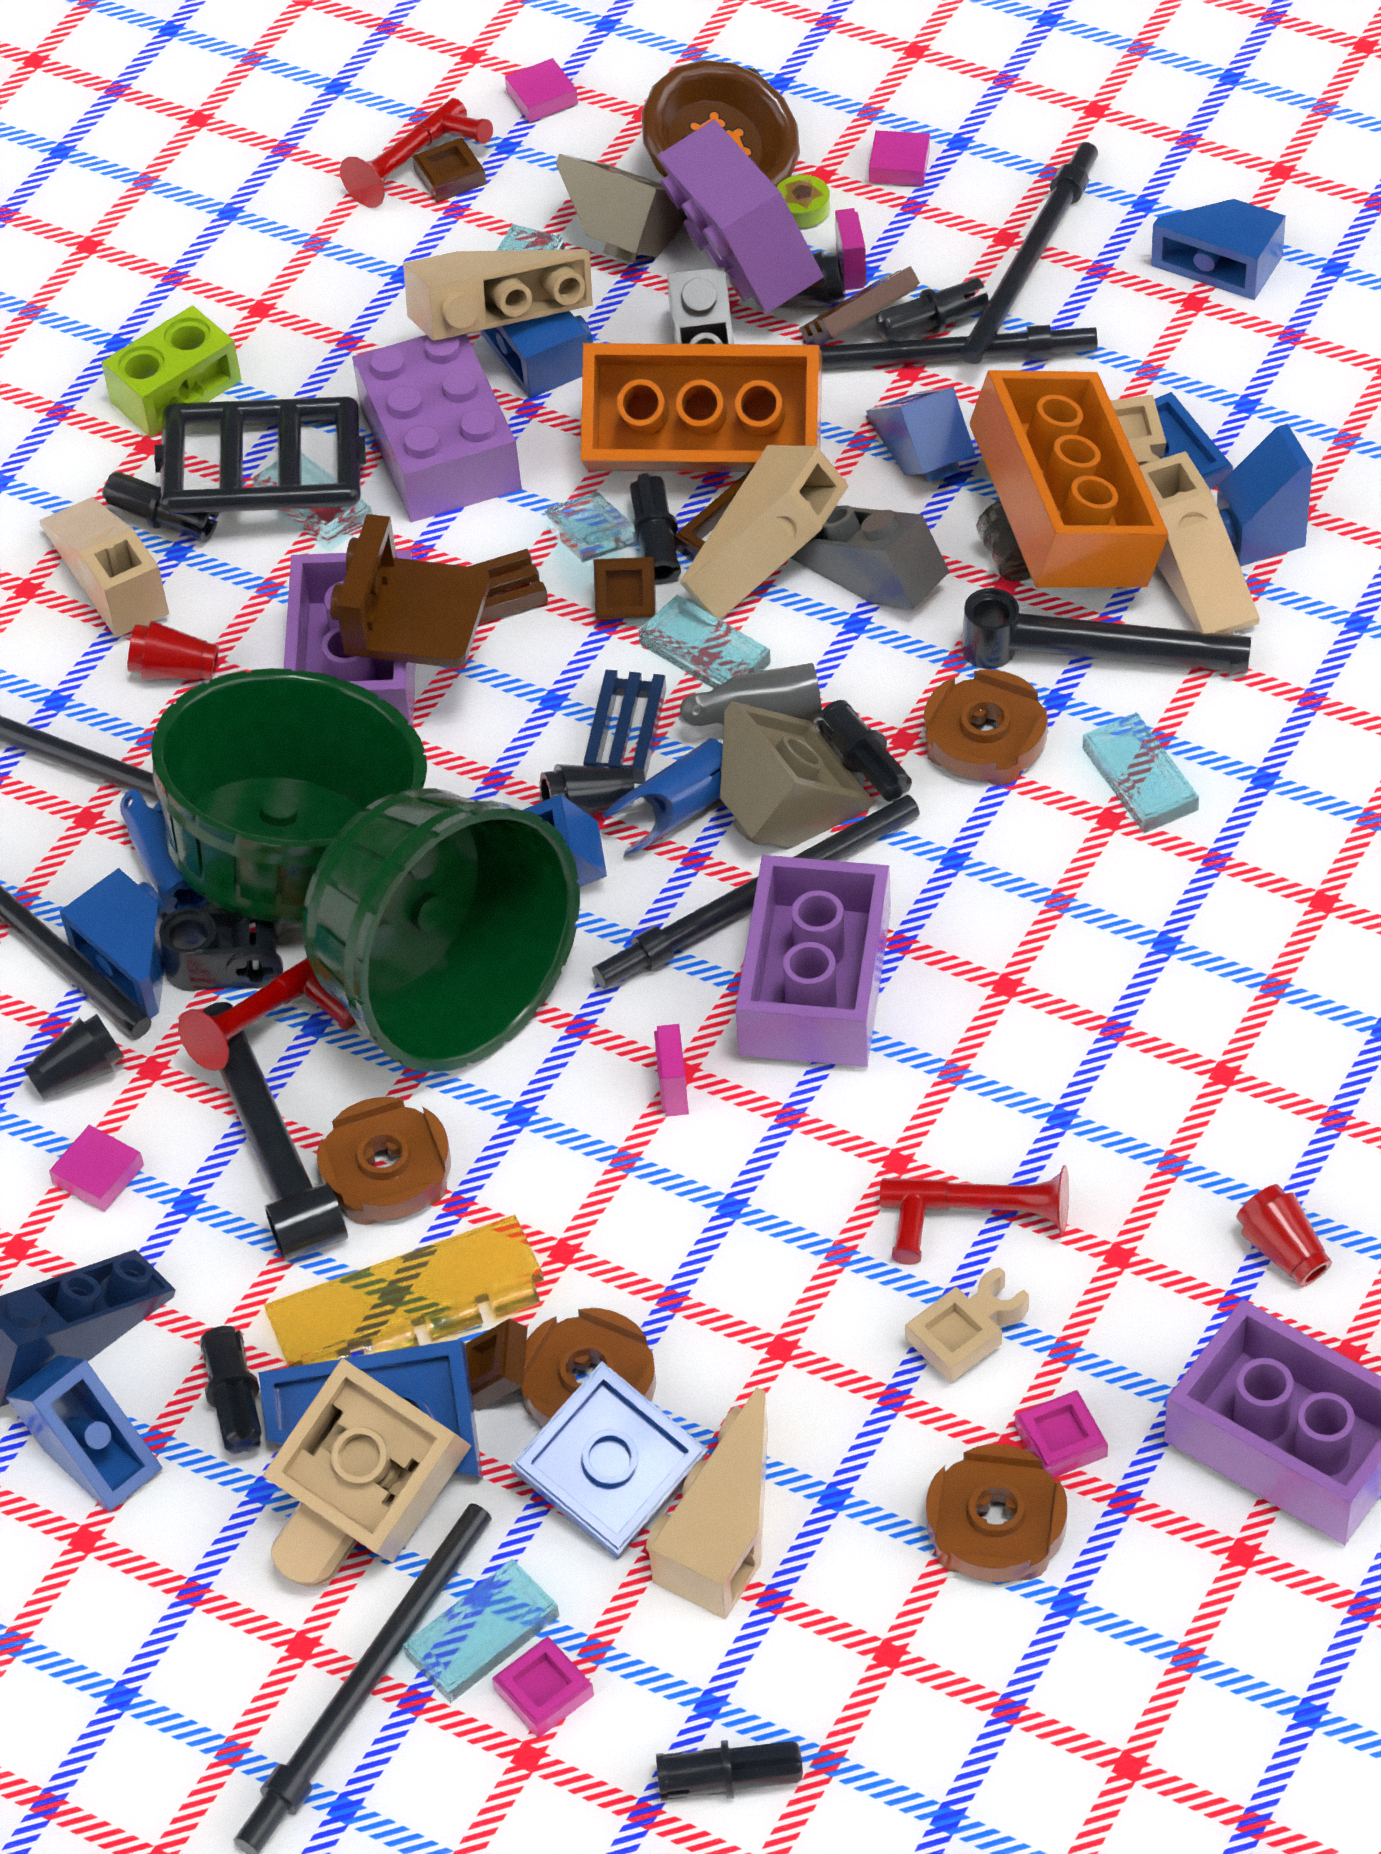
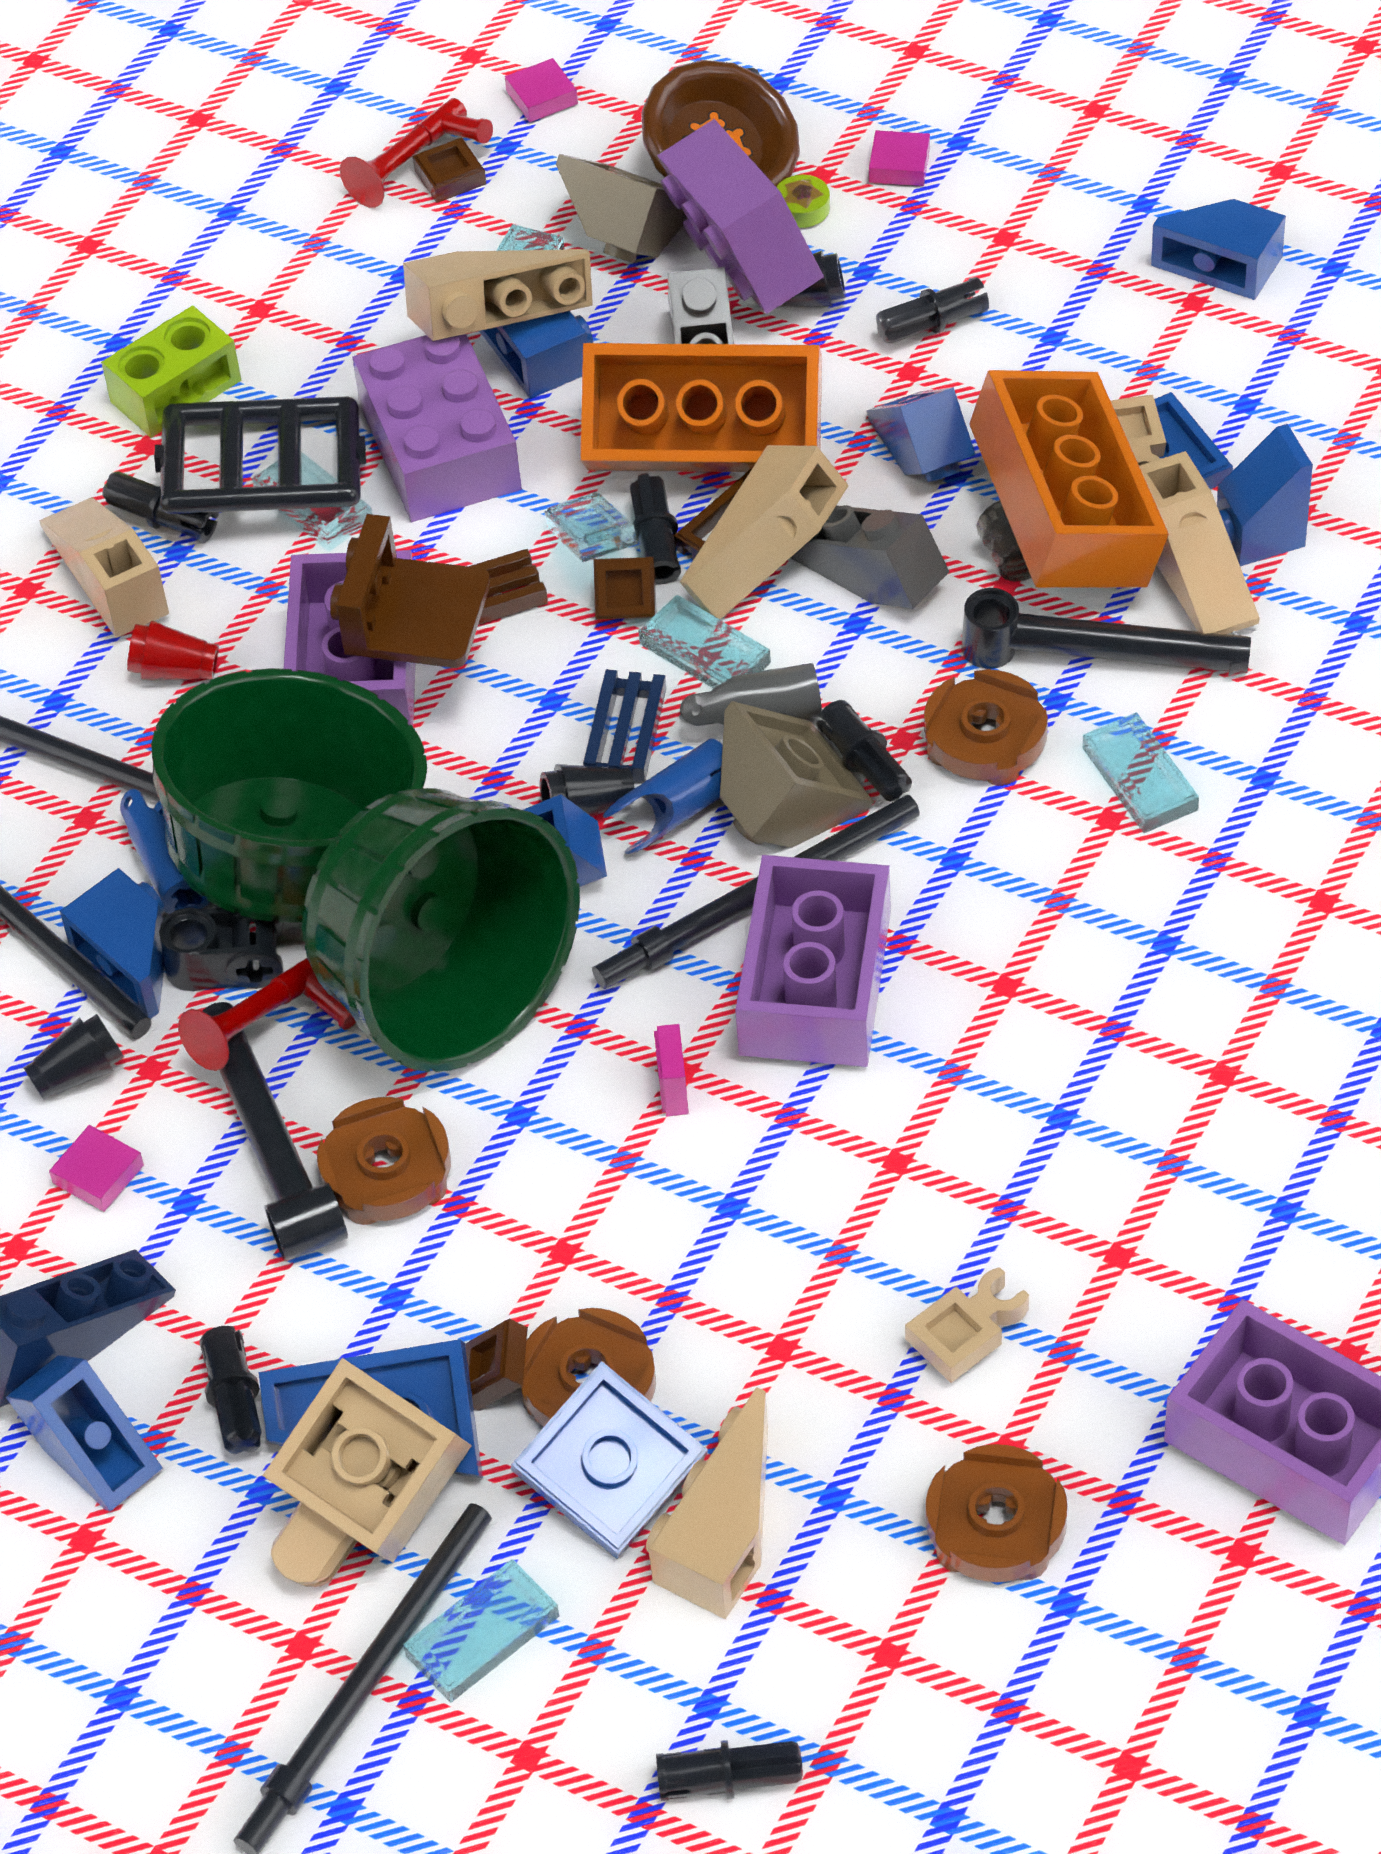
(425, 1286): clear yellow windscreen -> none
(543, 1686): dark pink tile -> none
(850, 248): dark pink tile -> none
(860, 306): reddish brown tile -> none
(916, 1195): red piece -> none
(1036, 342): black bar -> none
(1062, 1434): dark pink tile -> none
(1065, 189): black bar -> none
(1283, 1233): red cone -> none

